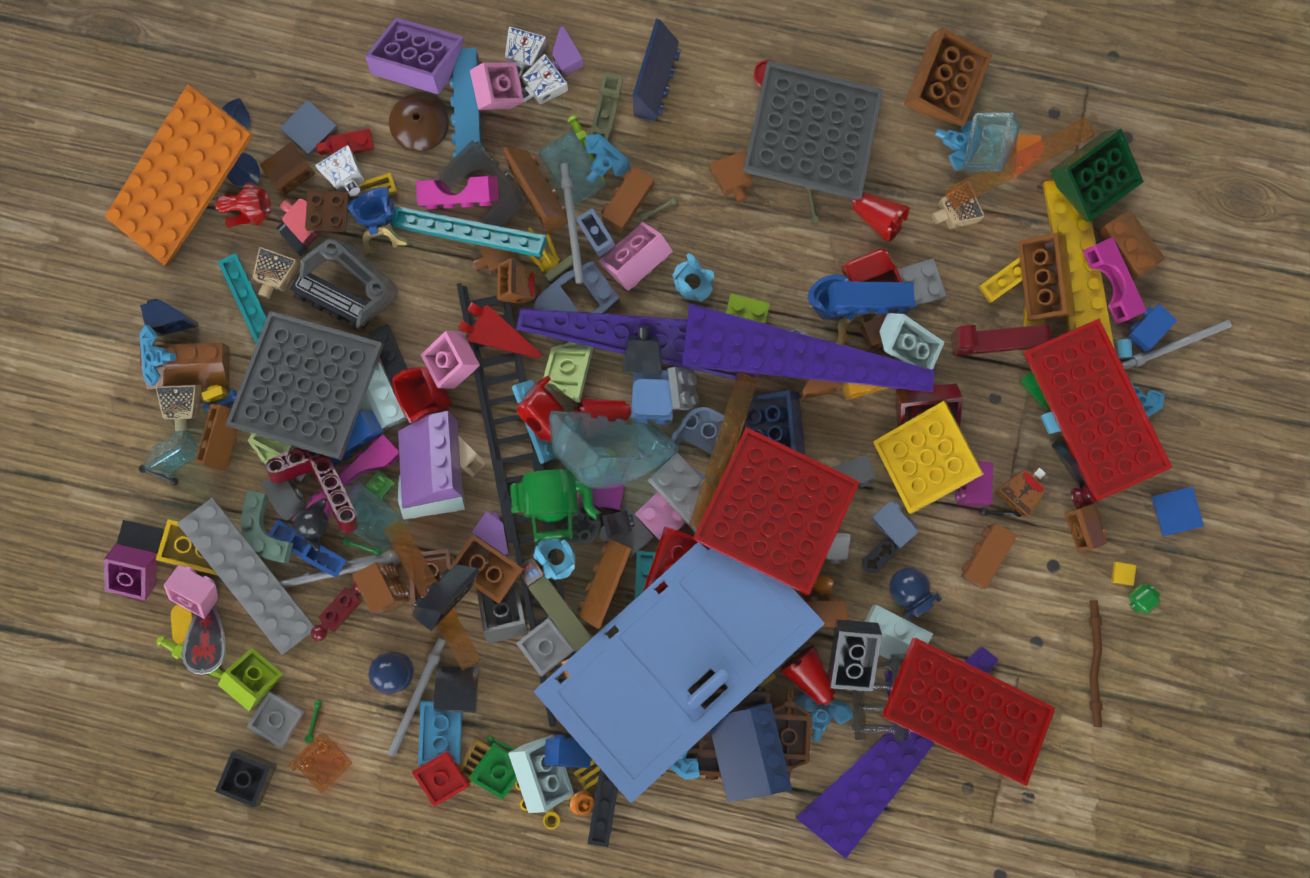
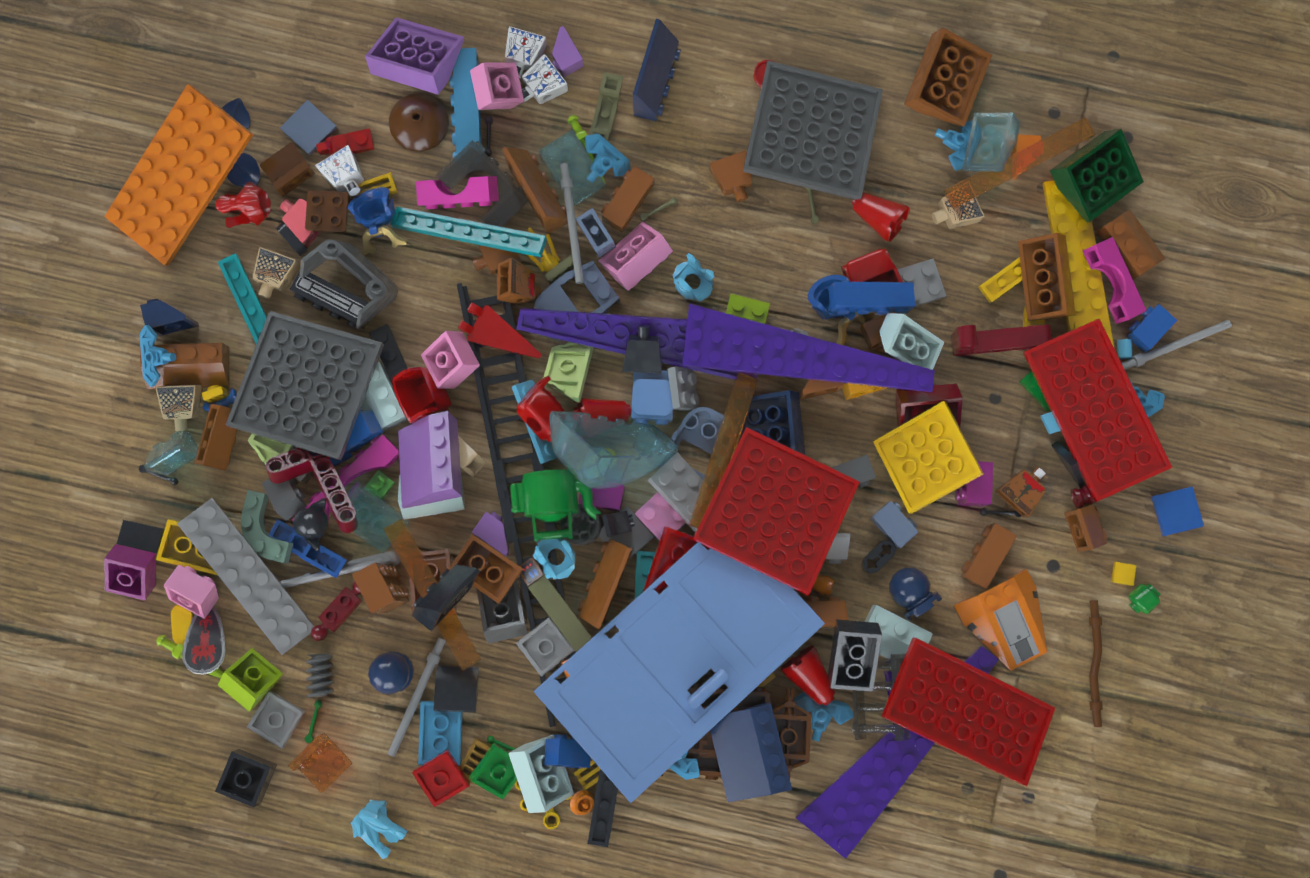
(319, 675): none -> dark grey piece
(347, 542): green hinge -> none
(373, 820): none -> medium azure piece
(489, 121): none -> black hinge
(1007, 620): none -> orange wedge

